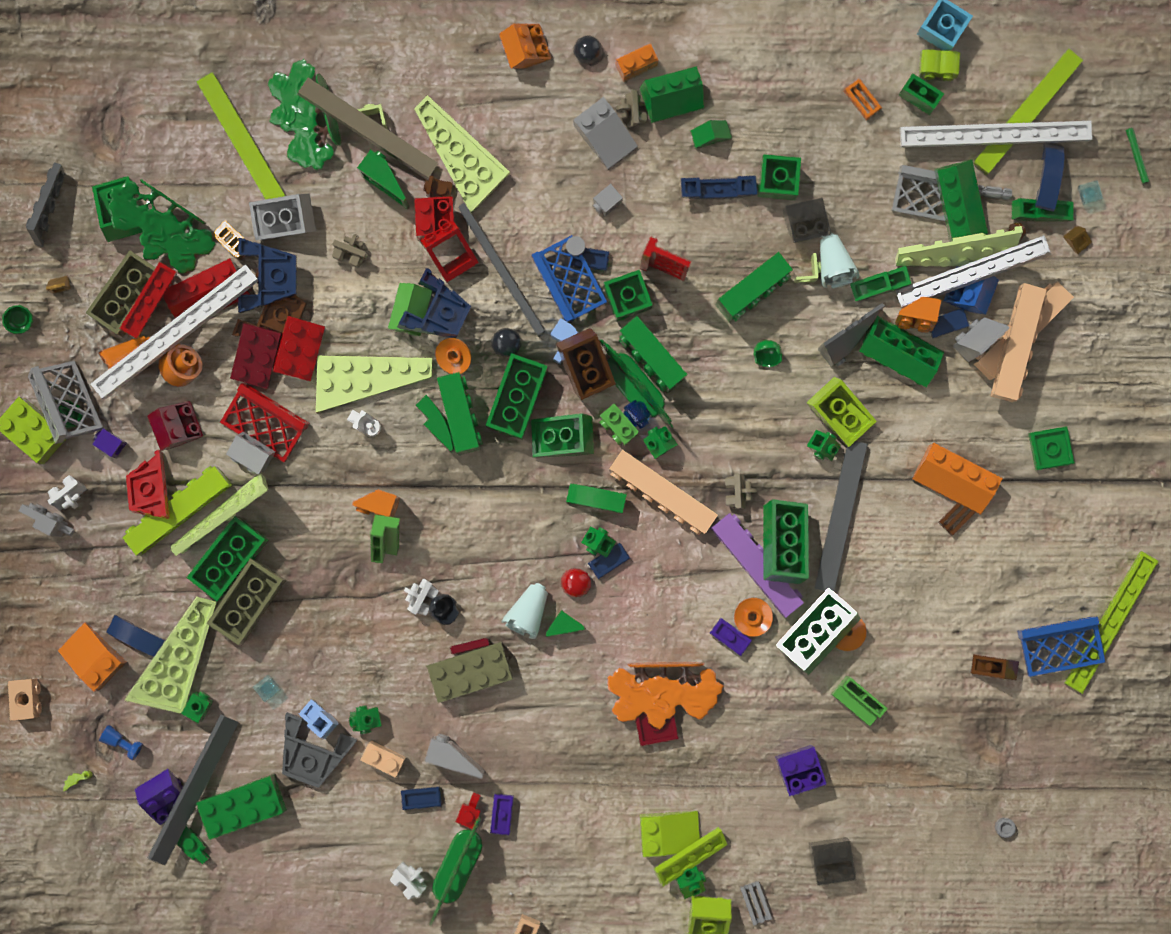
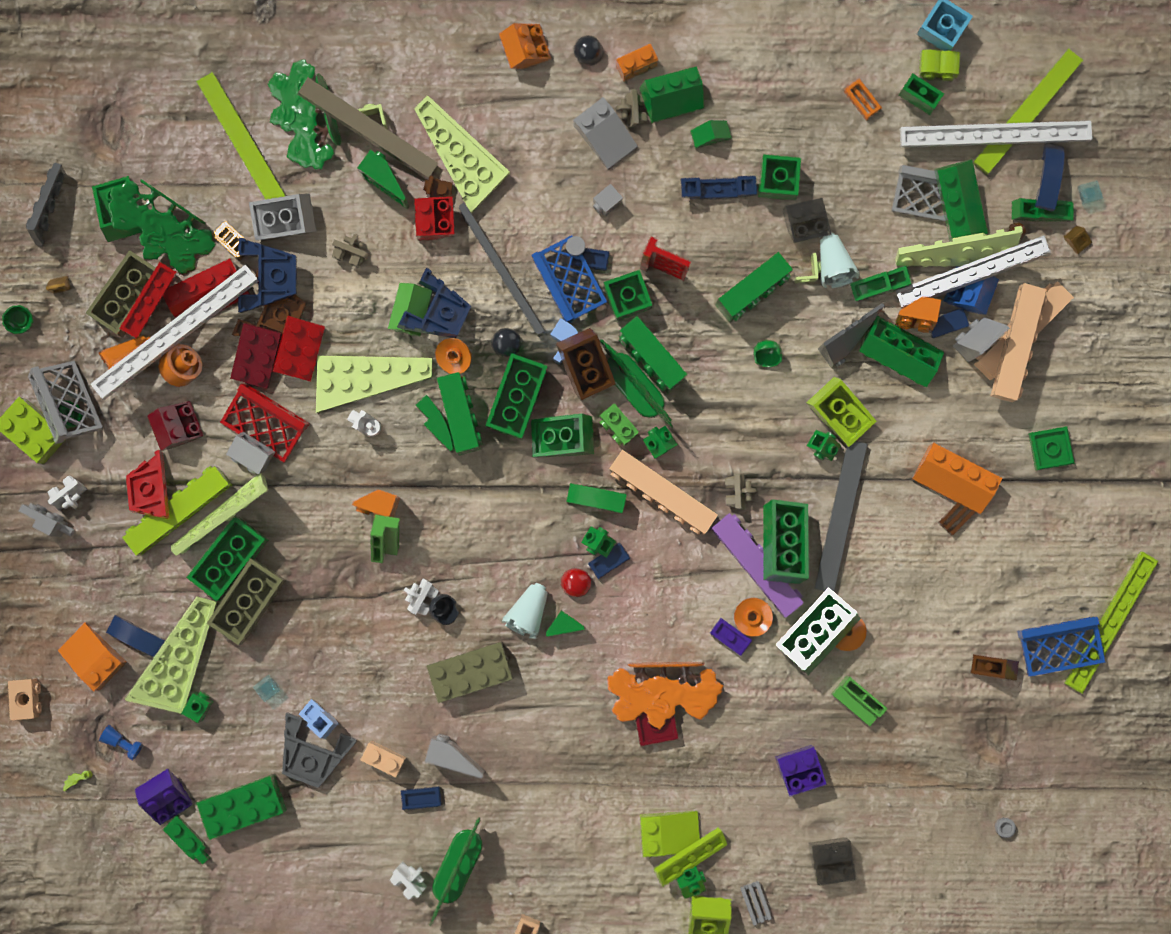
(109, 443): dark purple brick -> none
(192, 790): dark grey tile -> none
(364, 719): green brick -> none
(459, 264): red window -> none
(469, 813): red plate -> none
(470, 645): dark red tile -> none
(501, 814): dark purple plate -> none
(637, 413): clear blue head -> none
(995, 192): light grey axle -> none
(1137, 155): green bar -> none

